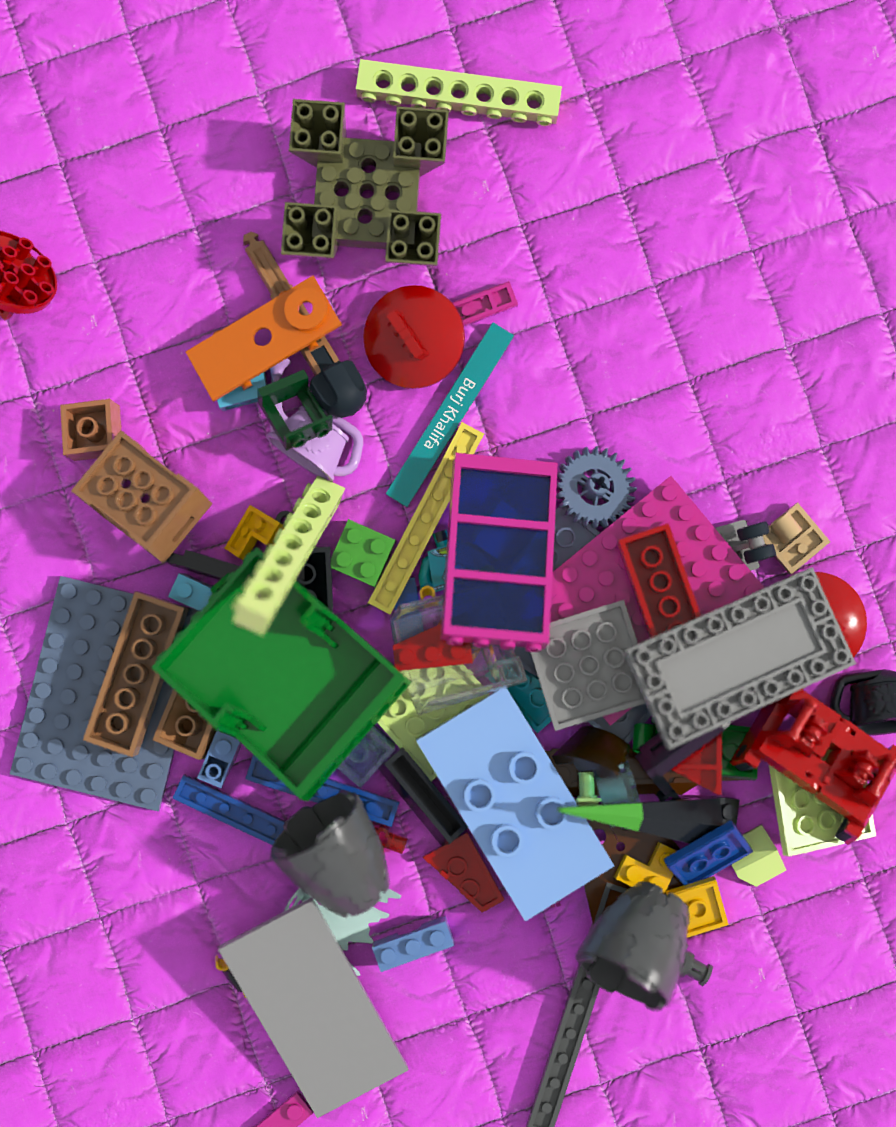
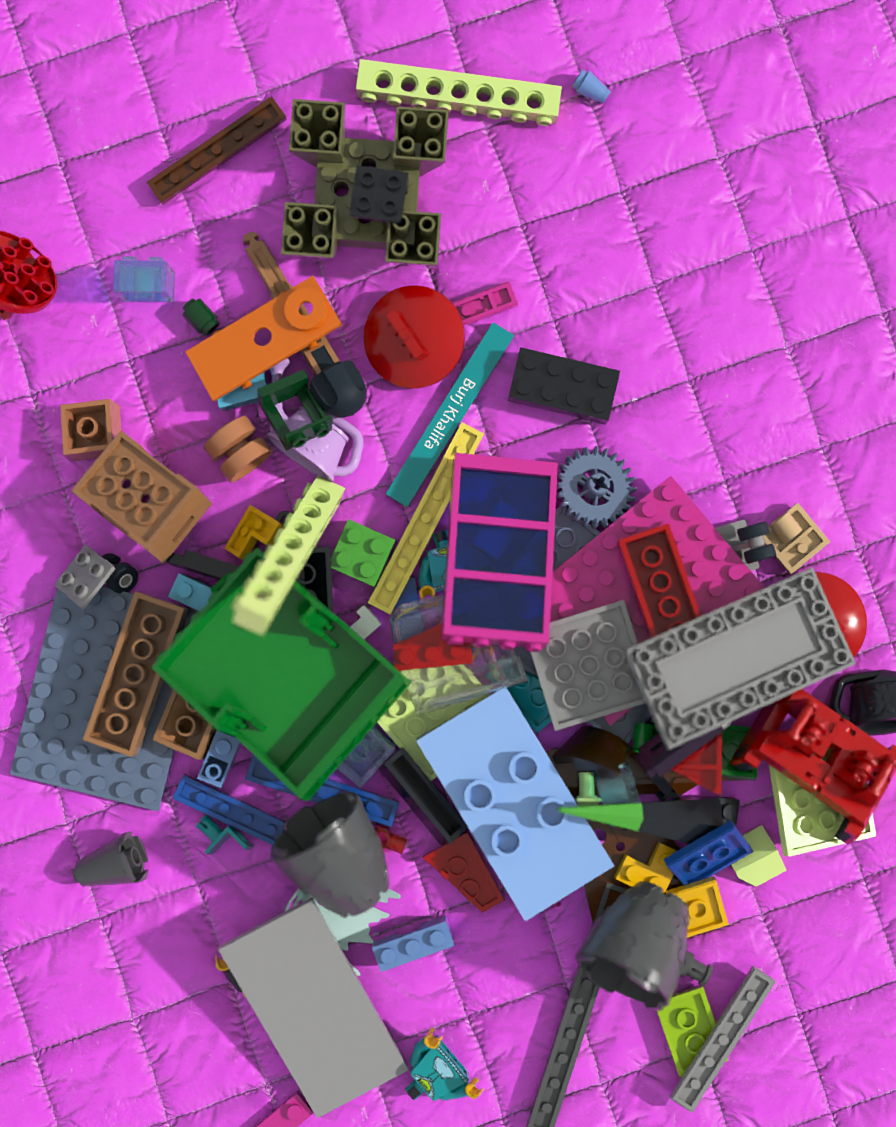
(89, 573): none -> light grey plate
(113, 863): none -> dark grey cone
(144, 280): none -> clear light blue brick
(200, 316): none -> dark green brick
(217, 150): none -> reddish brown plate
(219, 836): none -> teal bracket
(233, 443): none -> nougat wheel
(367, 623): none -> white leg
(379, 194): none -> black bracket
(439, 1072): none -> teal torso
(563, 385): none -> black brick
(590, 86): none -> medium blue cone
(686, 1025): none -> lime plate
(722, 1039): none -> light grey tile

